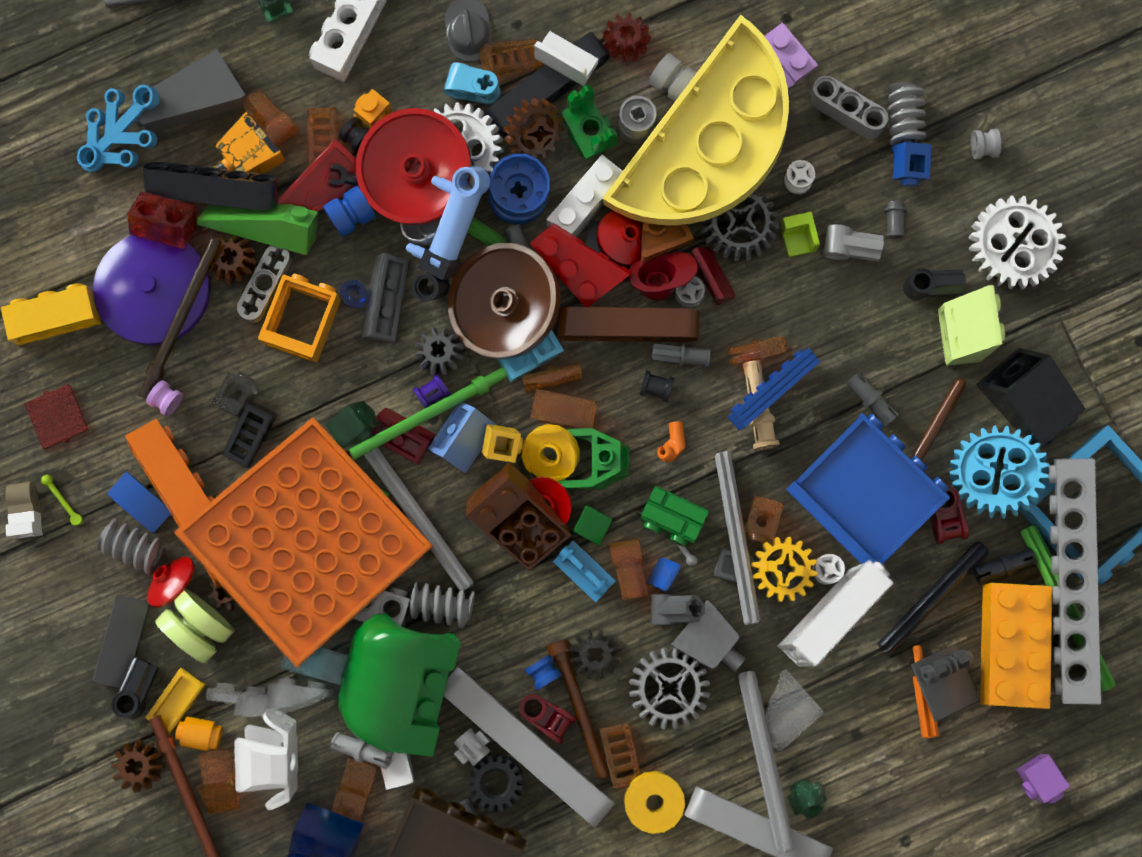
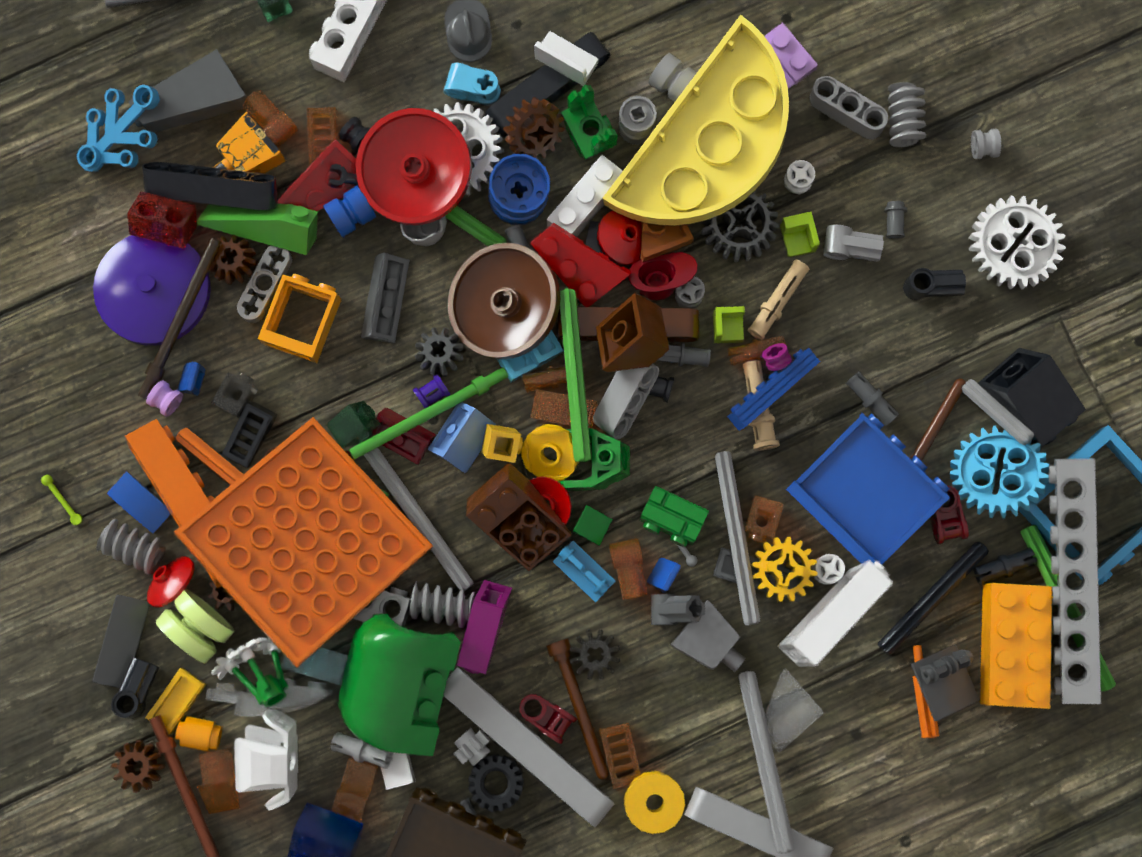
(23, 511): leg -> none
(50, 314): yellow brick -> none
(56, 416): clear red piece -> none
(191, 378): none -> blue slope
(208, 456): none -> orange axle
(269, 689): none -> plant
(345, 296): clear blue bush -> none
(370, 107): light orange brick -> none
(442, 258): light blue piece -> none
(484, 627): none -> magenta slope
(512, 66): clear orange slope -> none
(543, 672): blue wheel -> none
(575, 376): none -> bright green axle
(624, 400): none -> light grey beam
(626, 28): clear red gear -> none
(632, 335): none -> reddish brown slope
(675, 444): orange arm -> none
(688, 708): light grey gear -> none
(713, 275): dark red slope -> none
(728, 324): none -> lime panel
(772, 309): none -> tan pin
(777, 357): none -> magenta bush
(806, 798): clear green gear -> none
(911, 163): blue brick -> none
(971, 326): yellowish green slope -> none
(997, 412): none -> light grey axle
(1042, 779): medium lavender brick -> none

